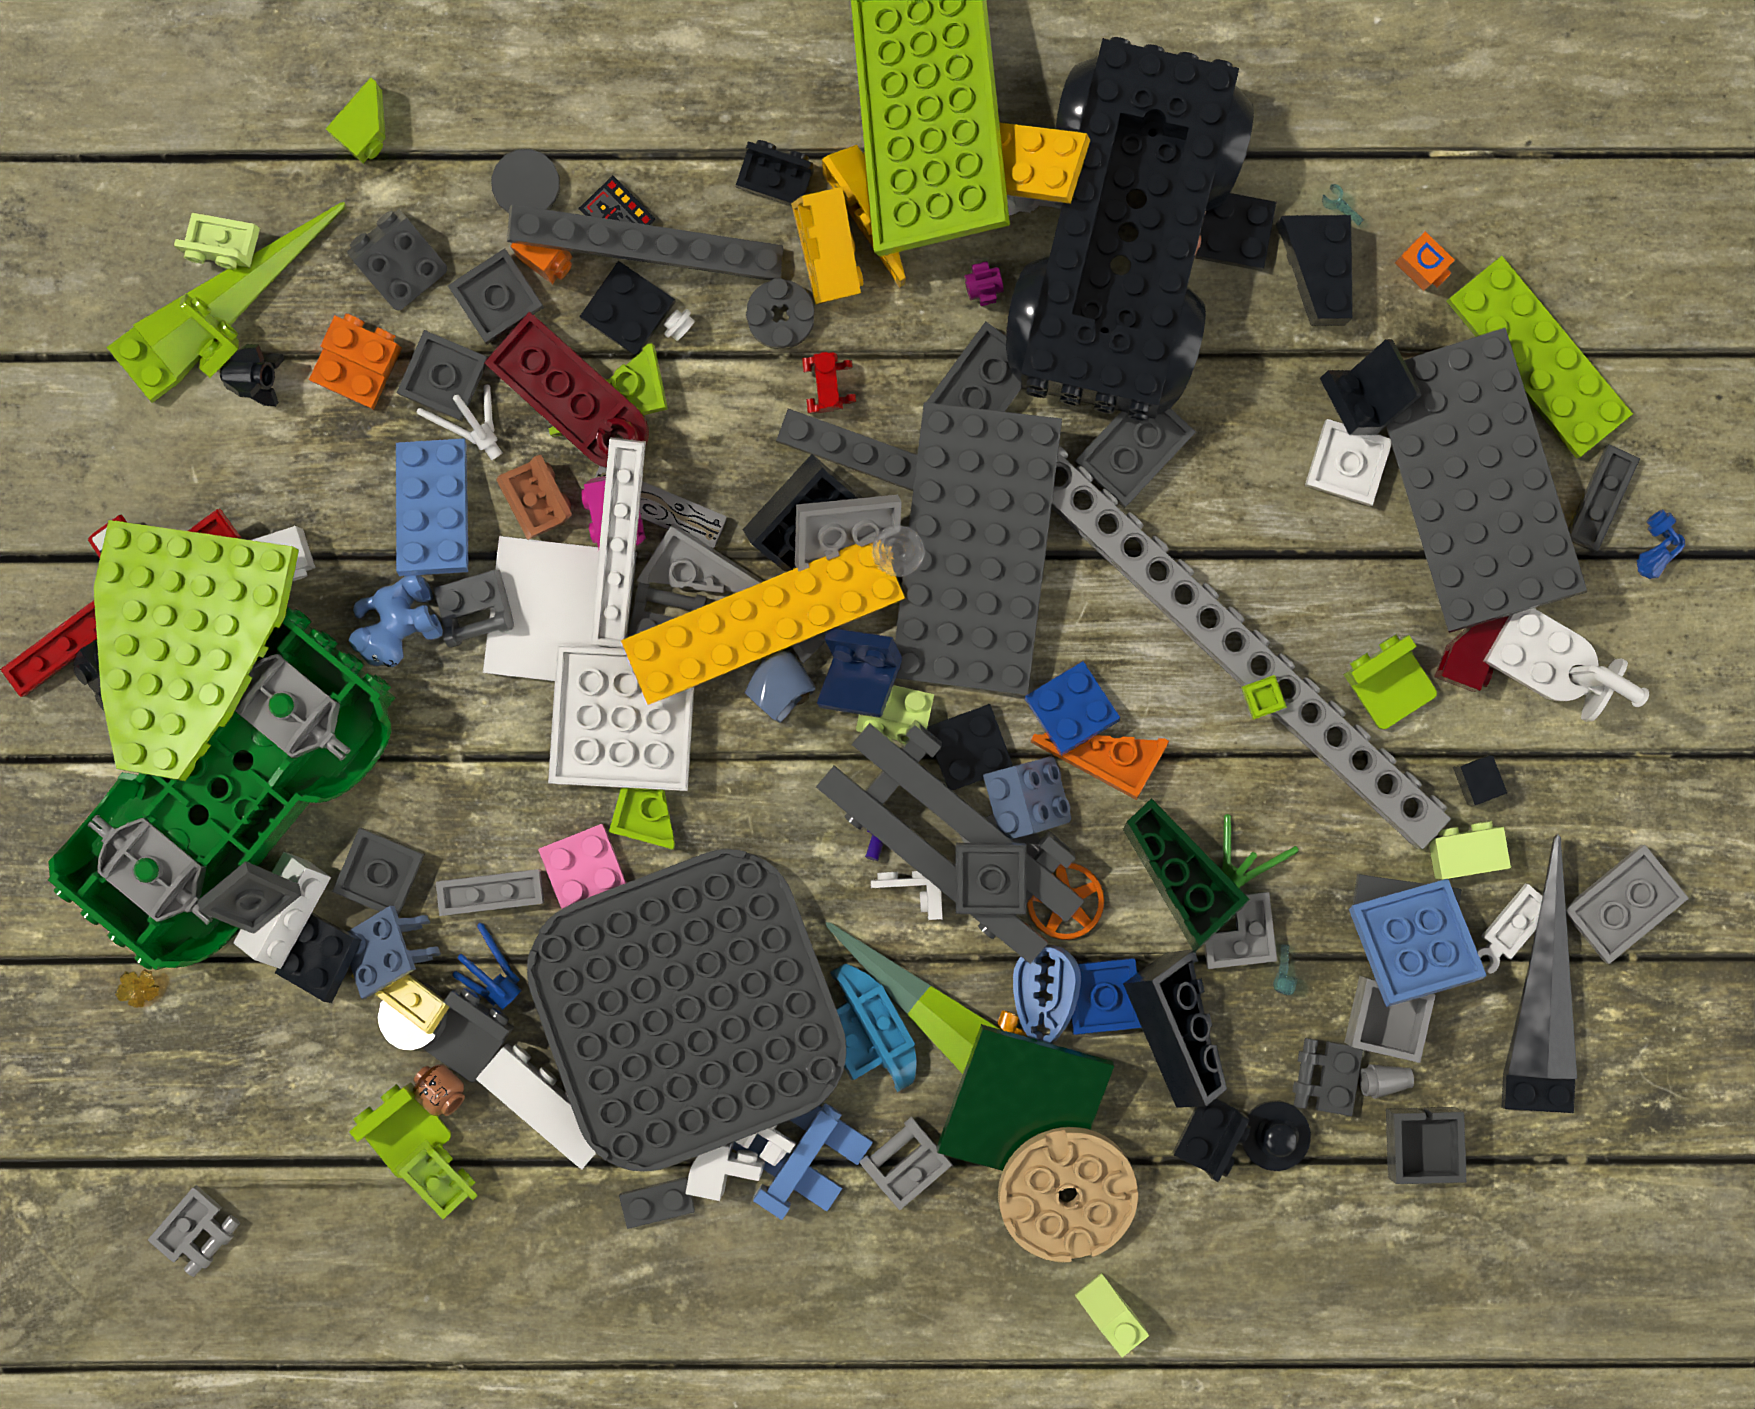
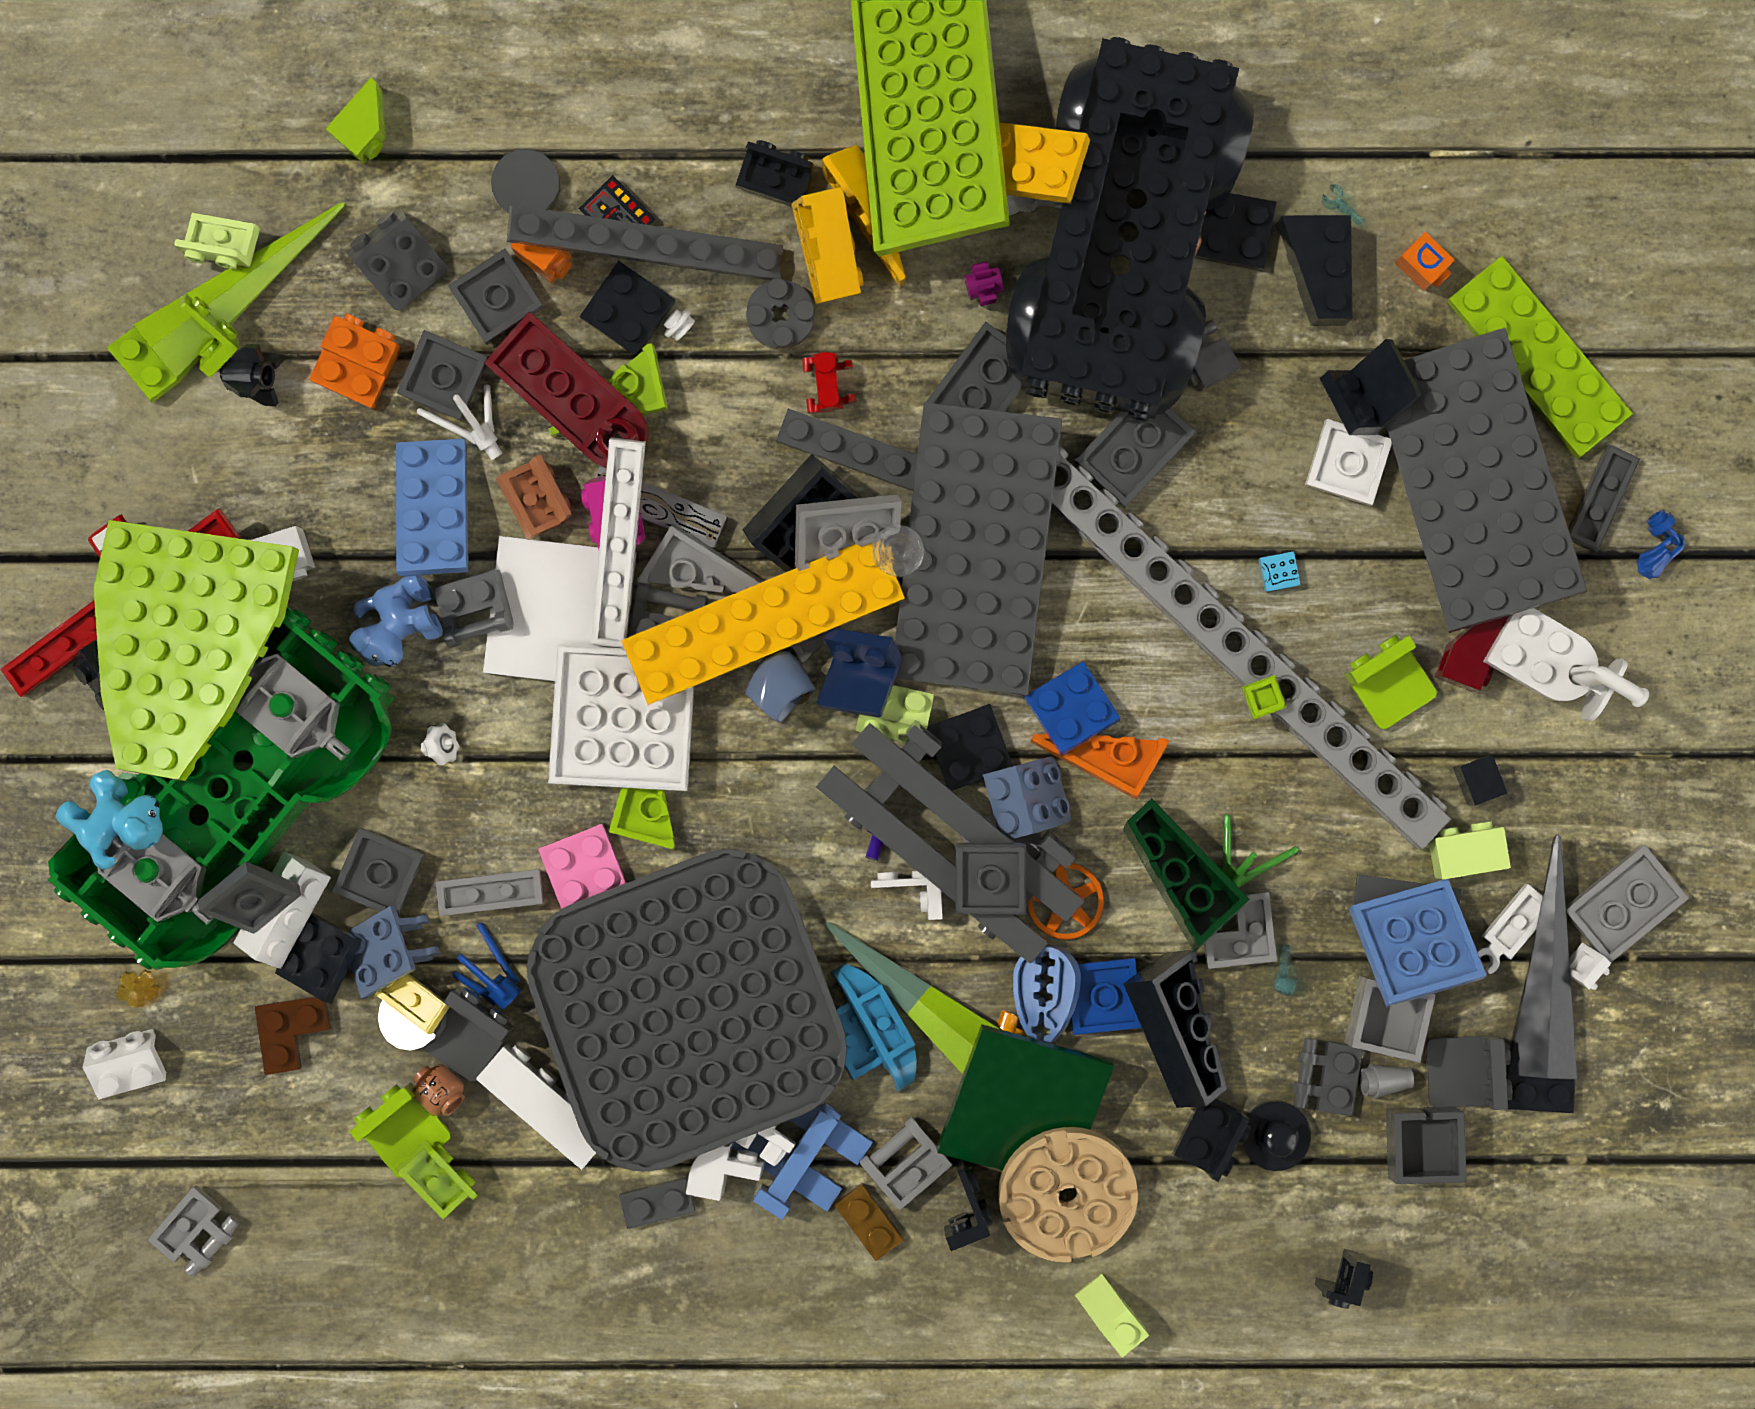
(123, 1064): none -> white bracket
(135, 823): none -> medium azure animal
(279, 1027): none -> reddish brown plate
(440, 744): none -> white piece
(868, 1222): none -> pearl gold plate
(965, 1228): none -> black bracket
(1214, 360): none -> flat silver brick
(1279, 571): none -> medium azure tile
(1352, 1280): none -> black bracket
(1468, 1072): none -> dark grey bracket
(1588, 966): none -> white tile

